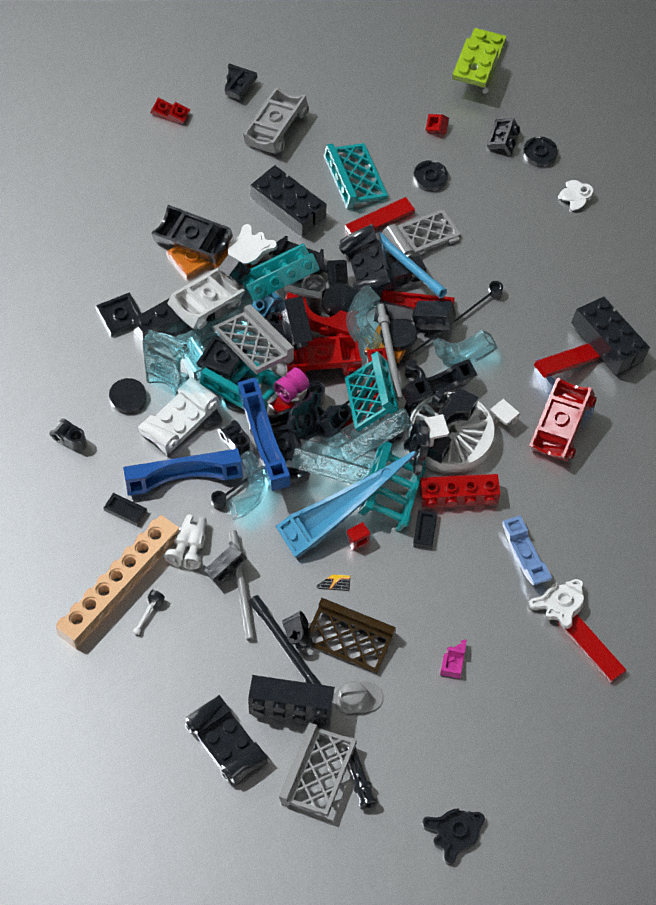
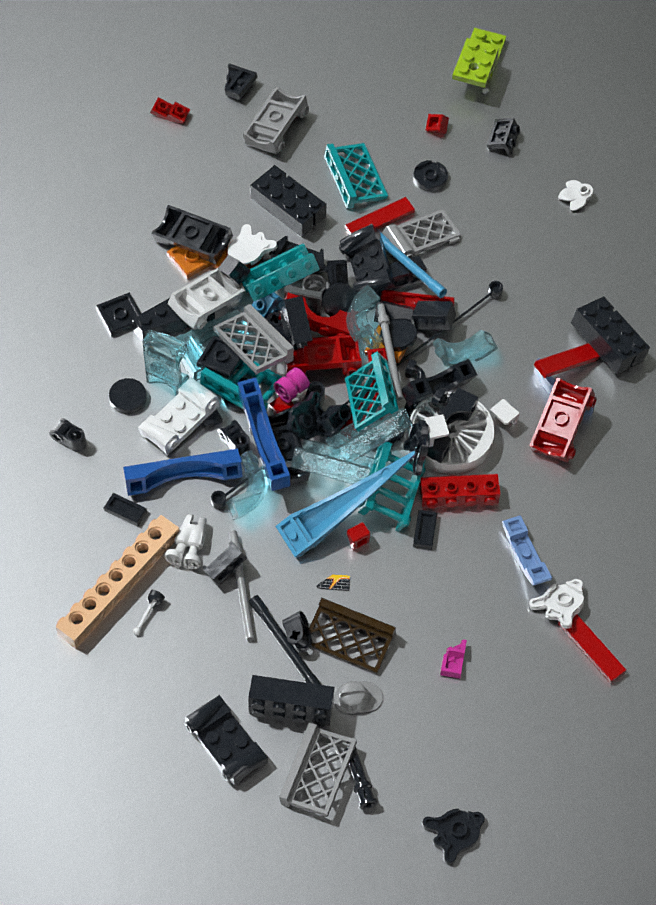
(540, 151): black tile -> none

